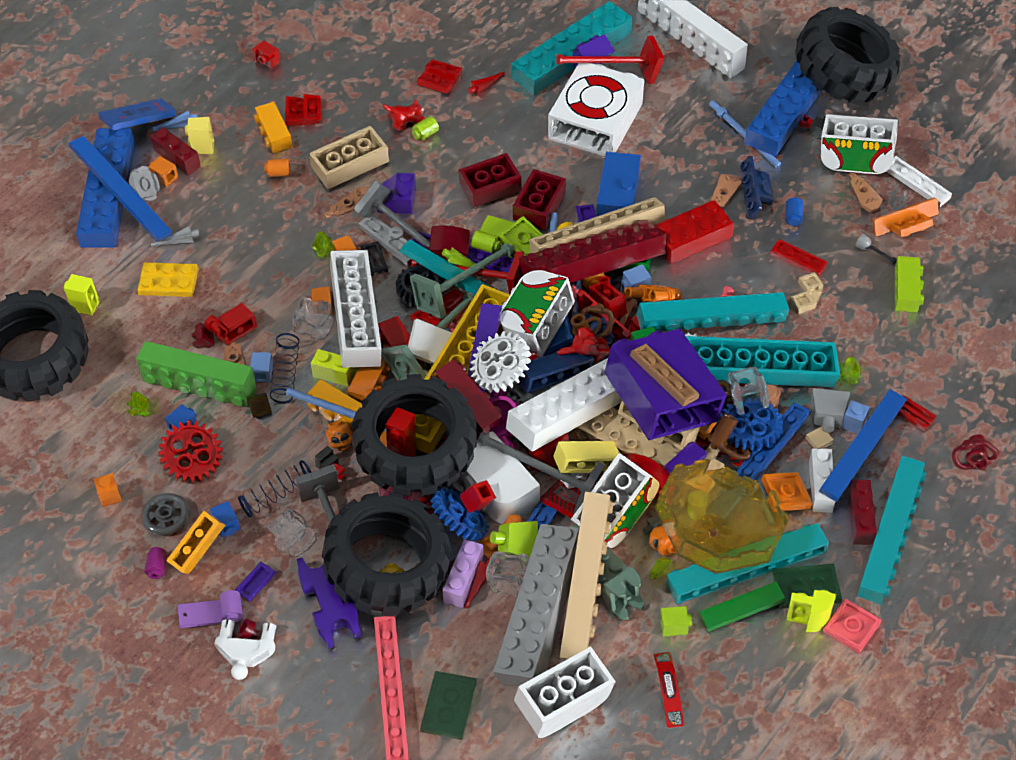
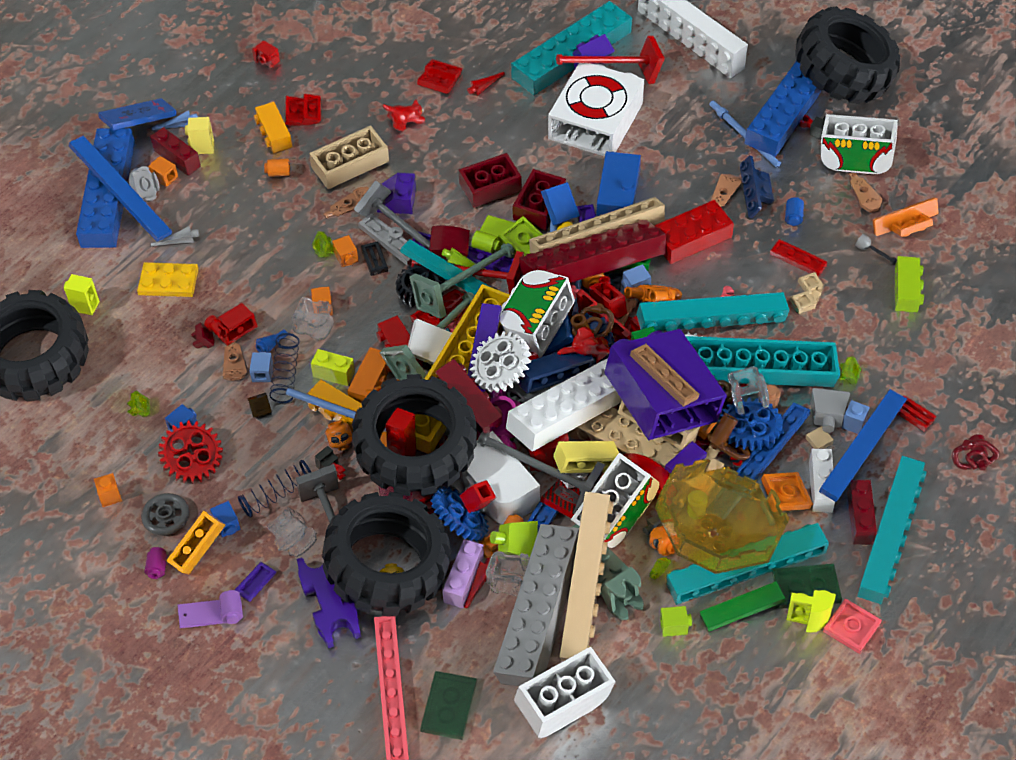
(196, 374): bright green brick -> none
(244, 652): white connector -> none
(248, 629): dark red tile -> none
(267, 343): none -> blue cone
(355, 309): white brick -> none
(425, 128): lime brick -> none
(560, 203): none -> blue tile
(669, 689): sticker -> none
(918, 181): white plate -> none

